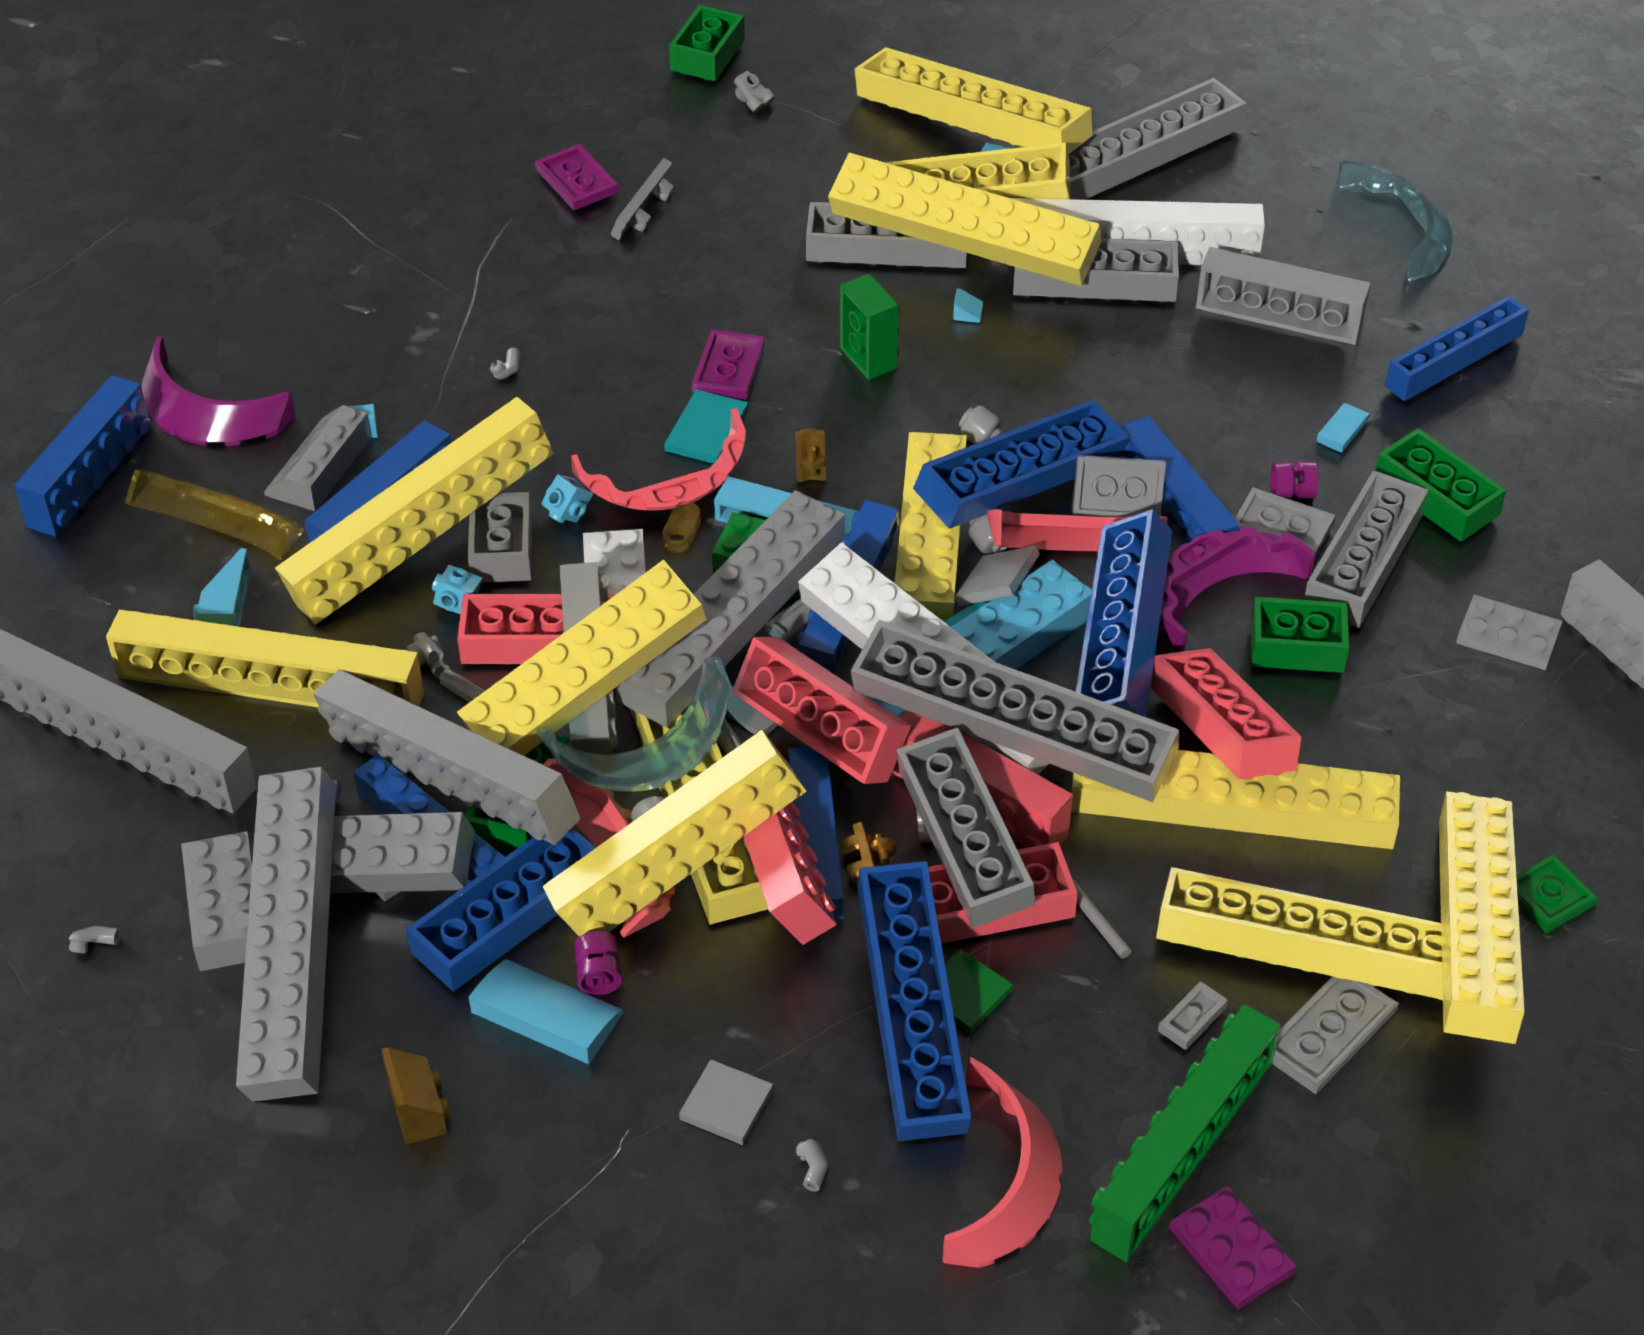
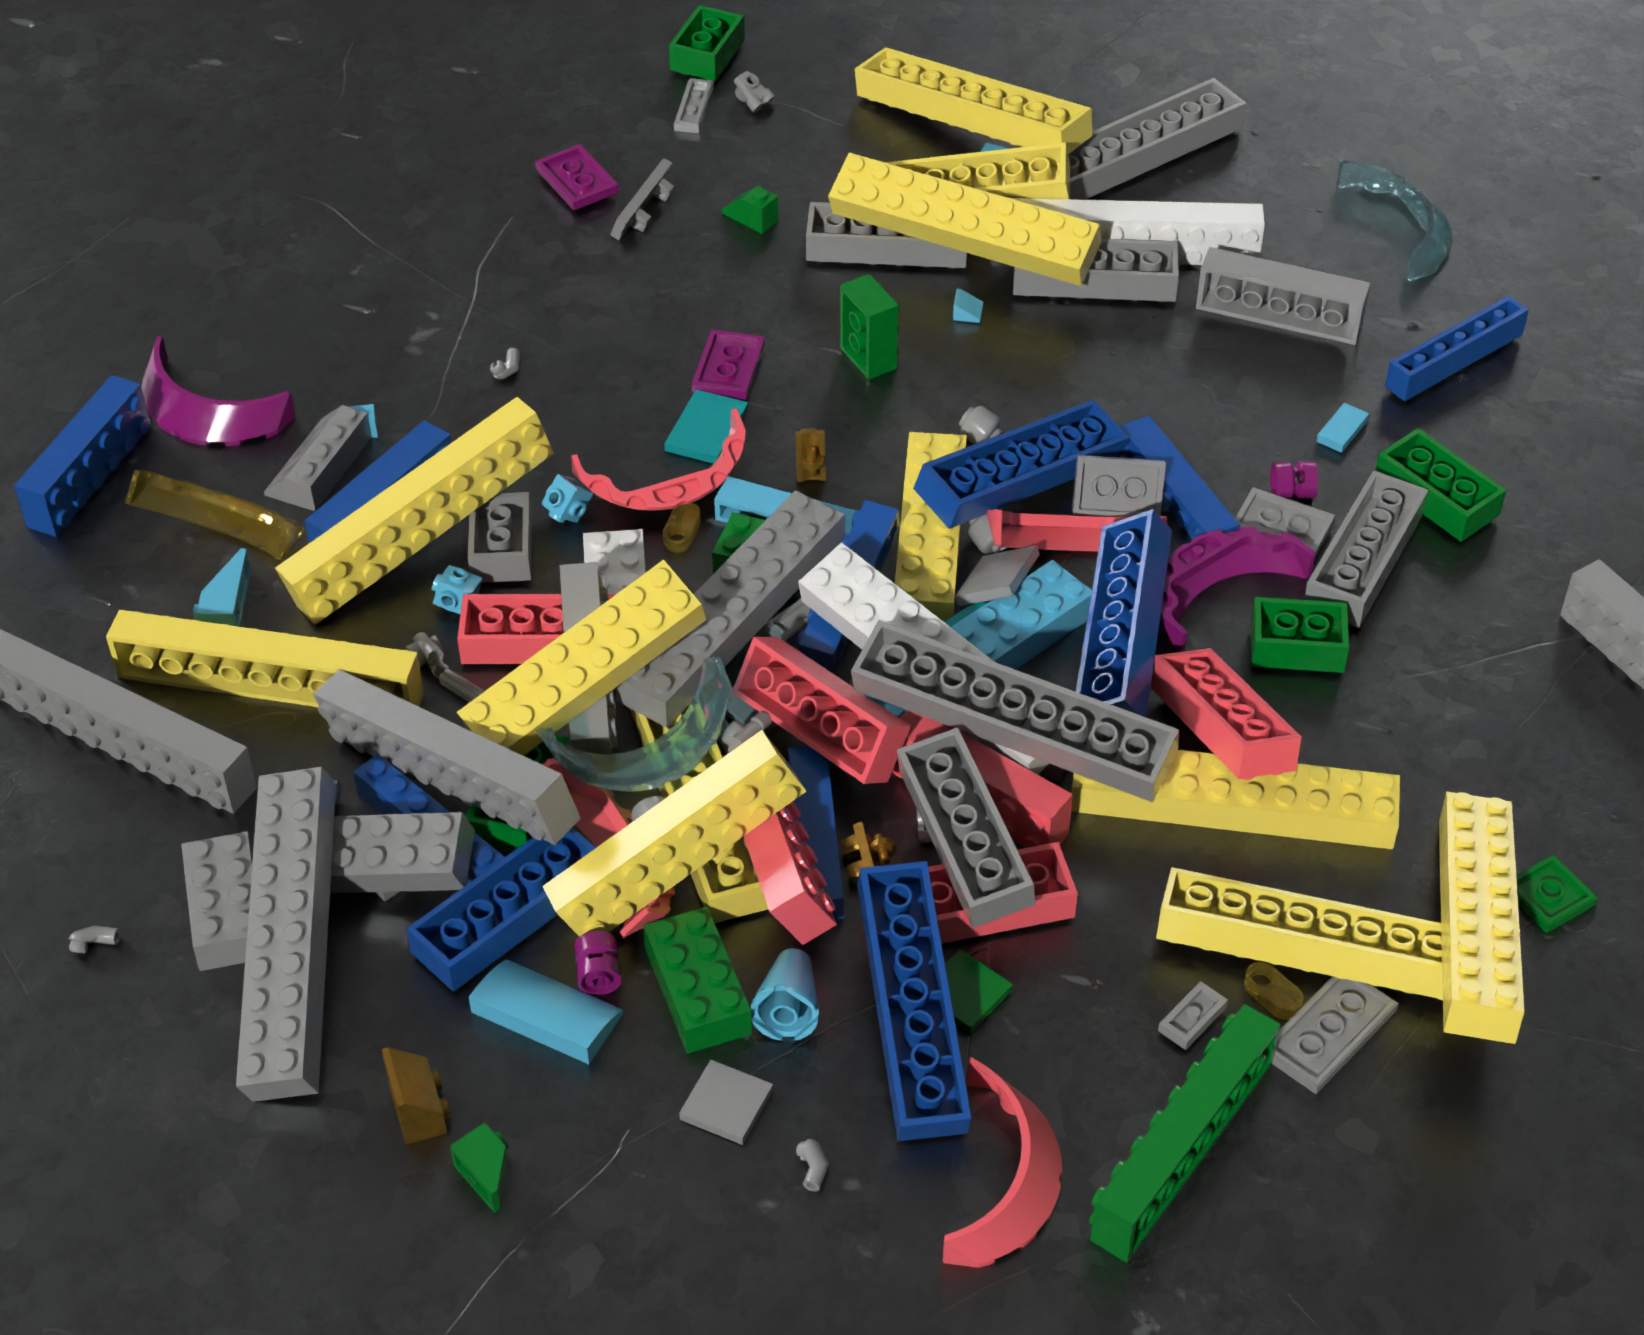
(483, 1163): none -> green slope
(693, 105): none -> light grey tile
(697, 980): none -> green brick
(738, 733): none -> light grey plate
(754, 209): none -> green slope
(787, 998): none -> medium azure cone
(1101, 923): light grey bar -> none
(1232, 1247): magenta plate -> none
(1278, 996): none -> clear yellow piece
(1509, 632): light grey plate -> none

